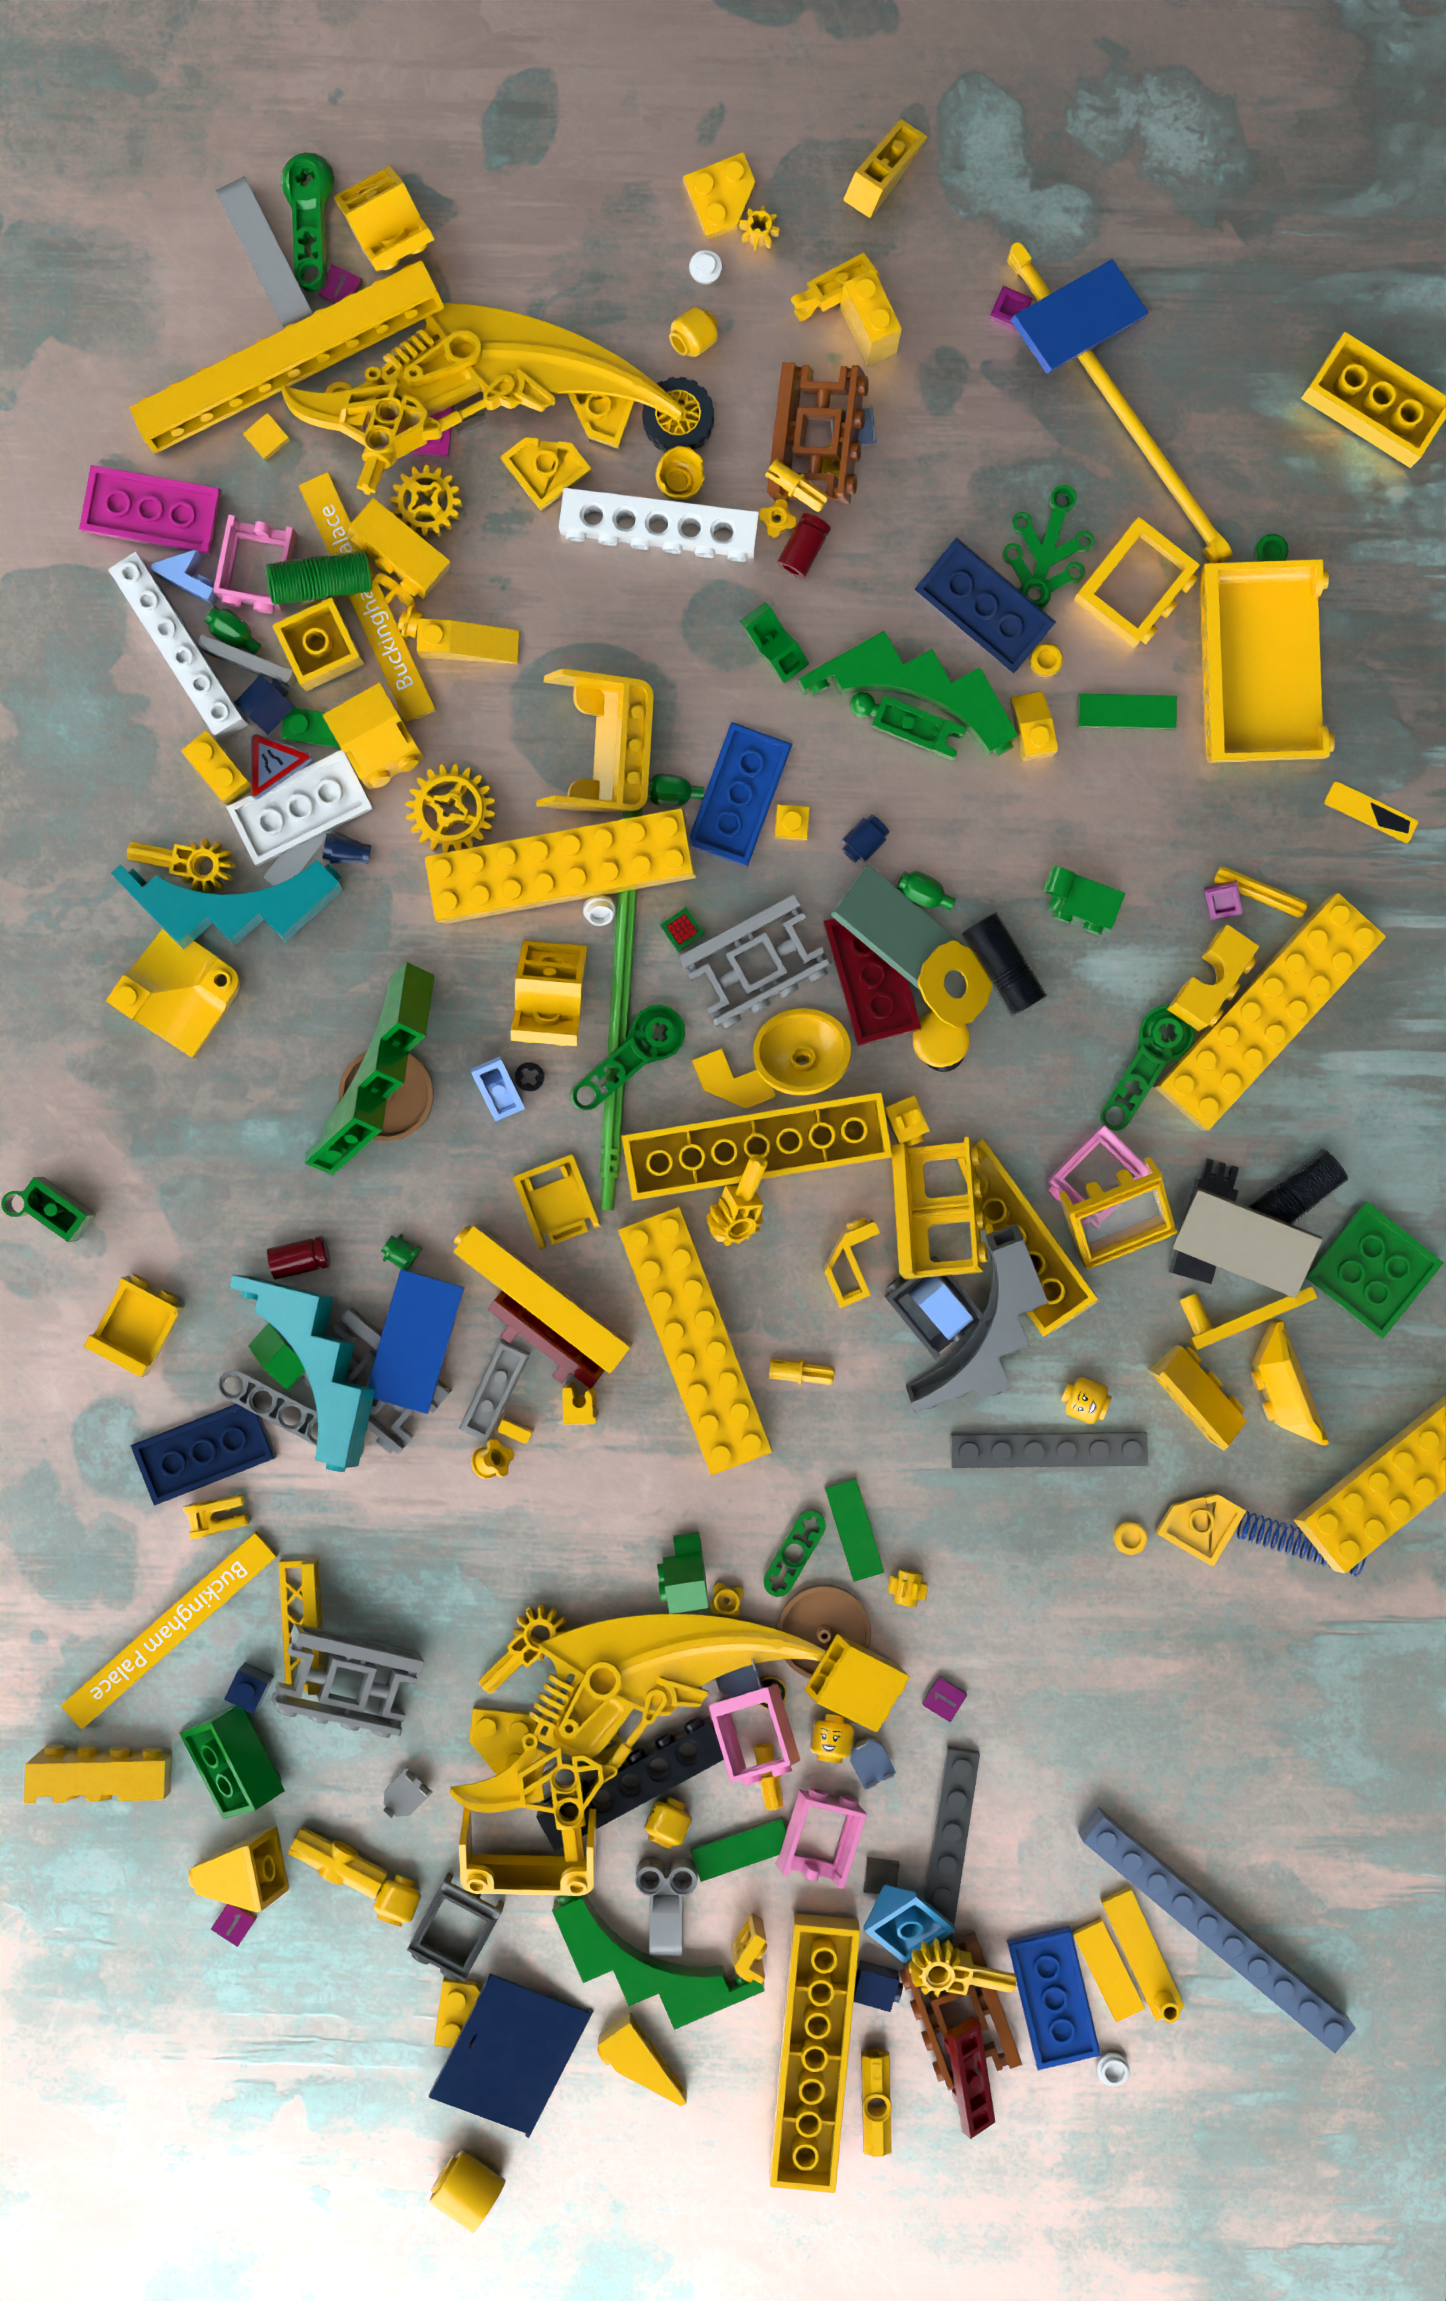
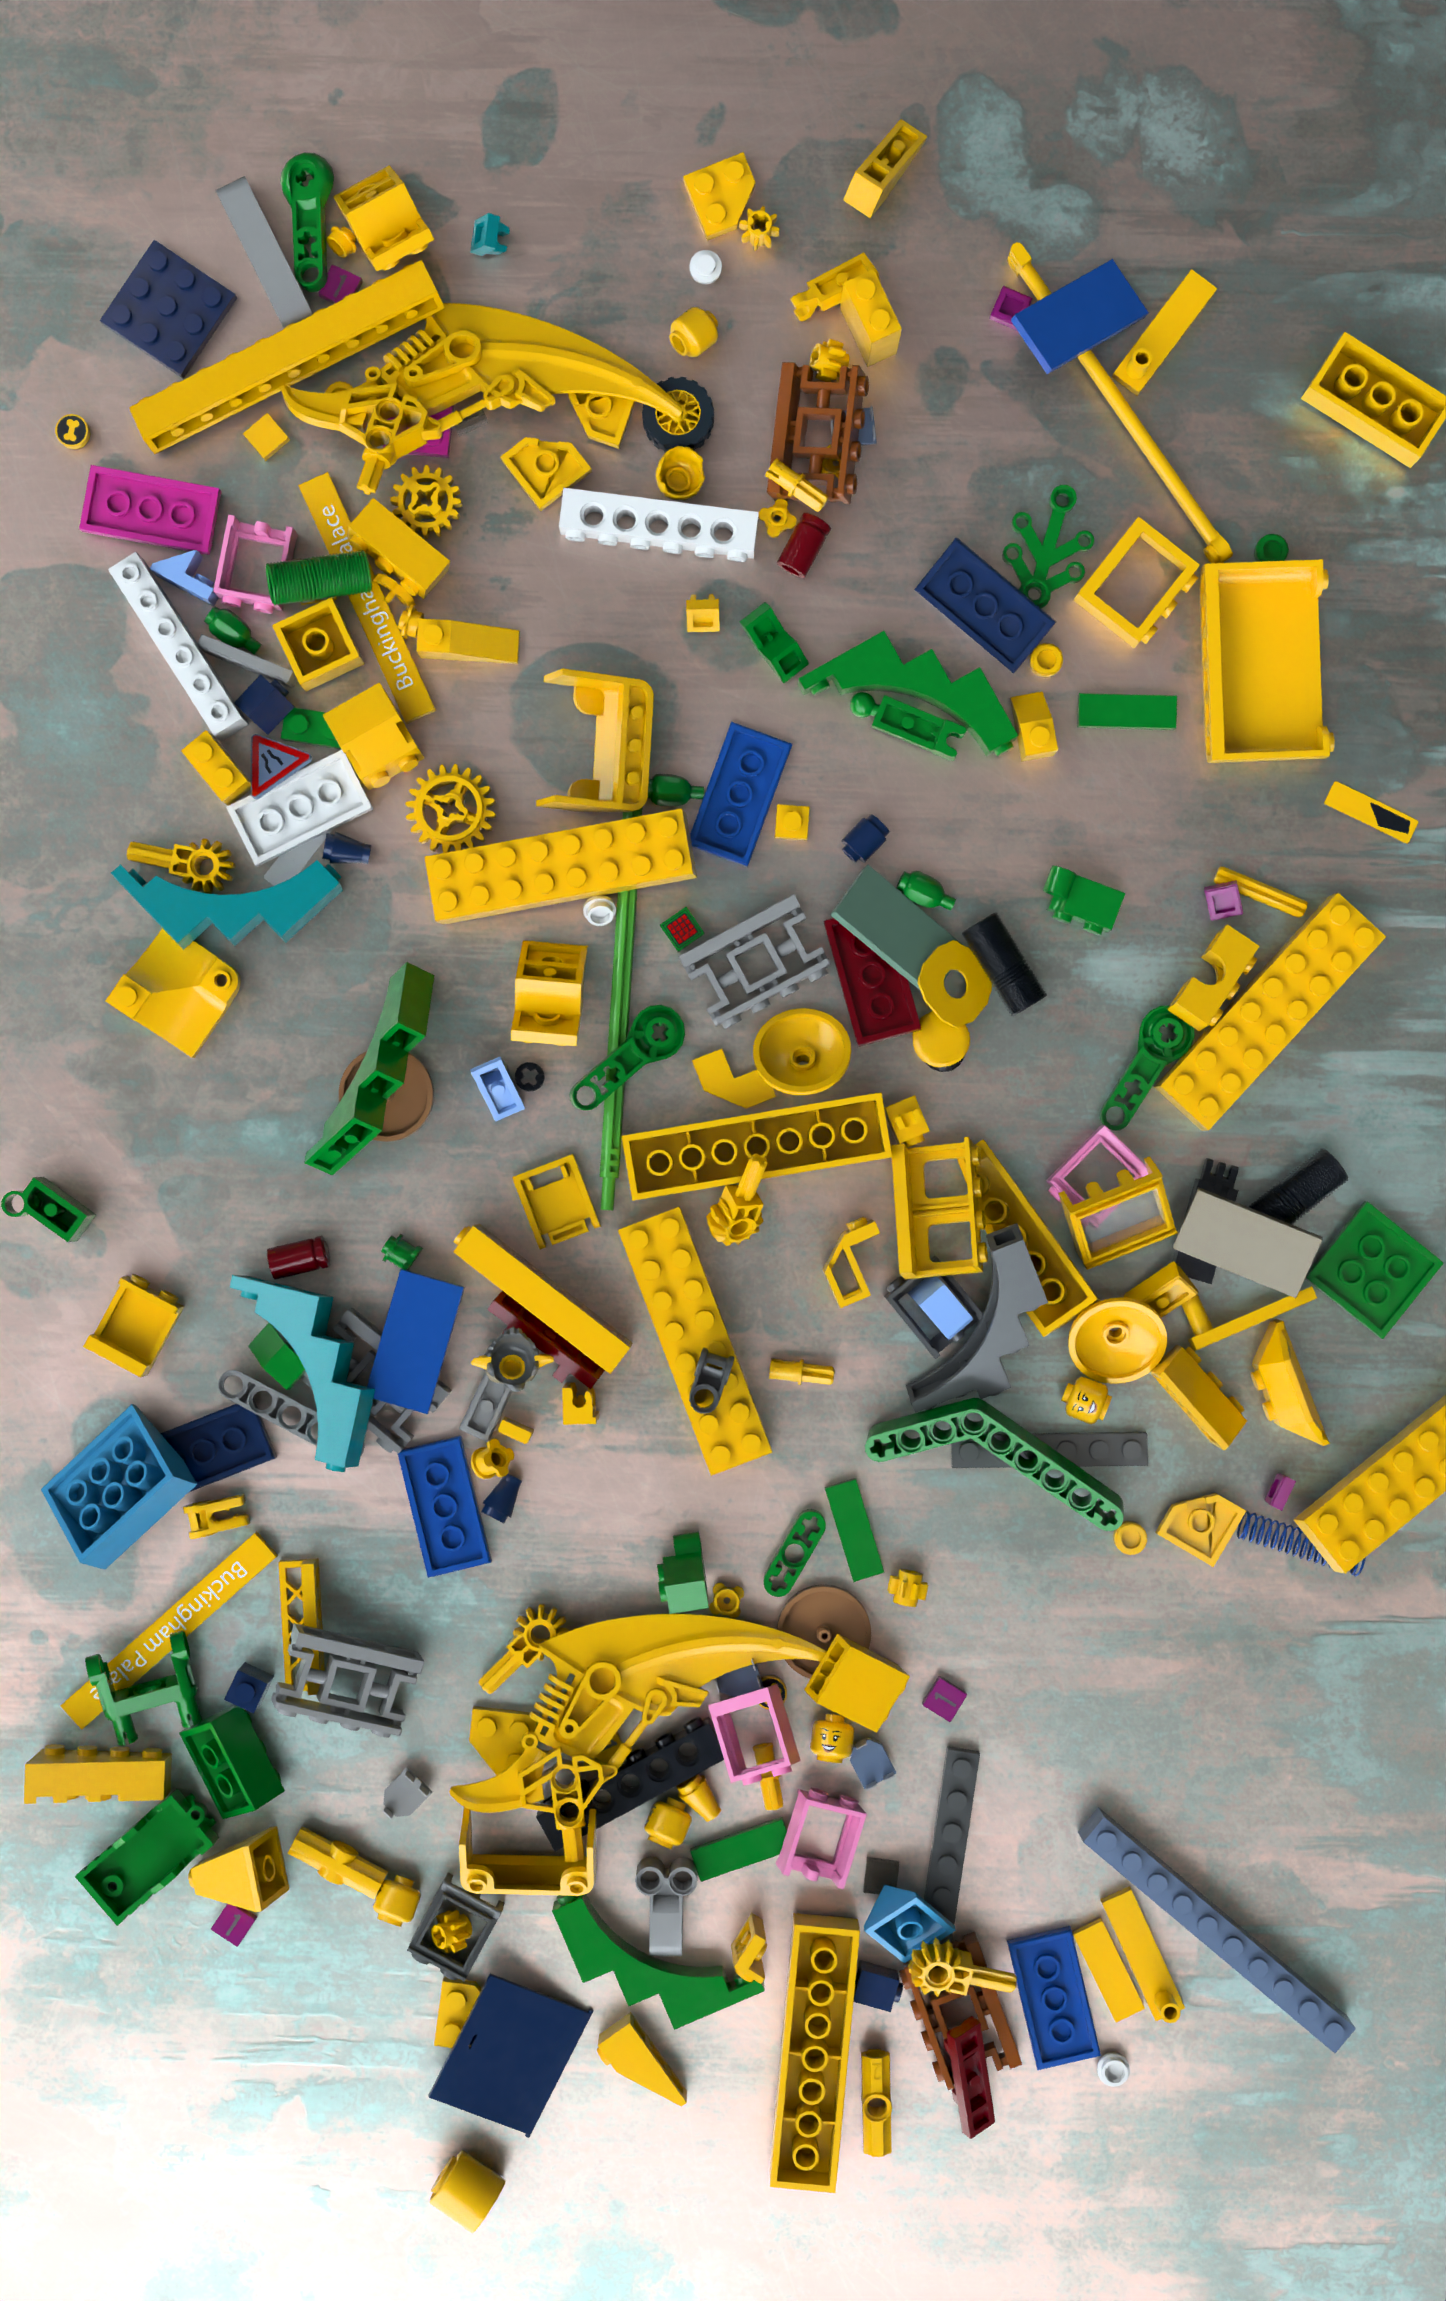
(72, 431): none -> tile
(117, 1488): none -> dark azure slope
(121, 1703): none -> green connector
(148, 1855): none -> green piece
(168, 309): none -> dark blue plate
(342, 241): none -> yellow plate
(444, 1506): none -> blue tile
(451, 1931): none -> yellow gear
(485, 235): none -> teal tile
(501, 1500): none -> dark blue cone
(512, 1359): none -> dark grey hair
(699, 1797): none -> yellow cone
(702, 614): none -> yellow tile
(710, 1378): none -> dark grey piece
(828, 359): none -> yellow gear
(1006, 1450): none -> green beam
(1119, 1353): none -> yellow dish
(1164, 332): none -> yellow piece
(1164, 1289): none -> yellow slope
(1280, 1491): none -> magenta tile

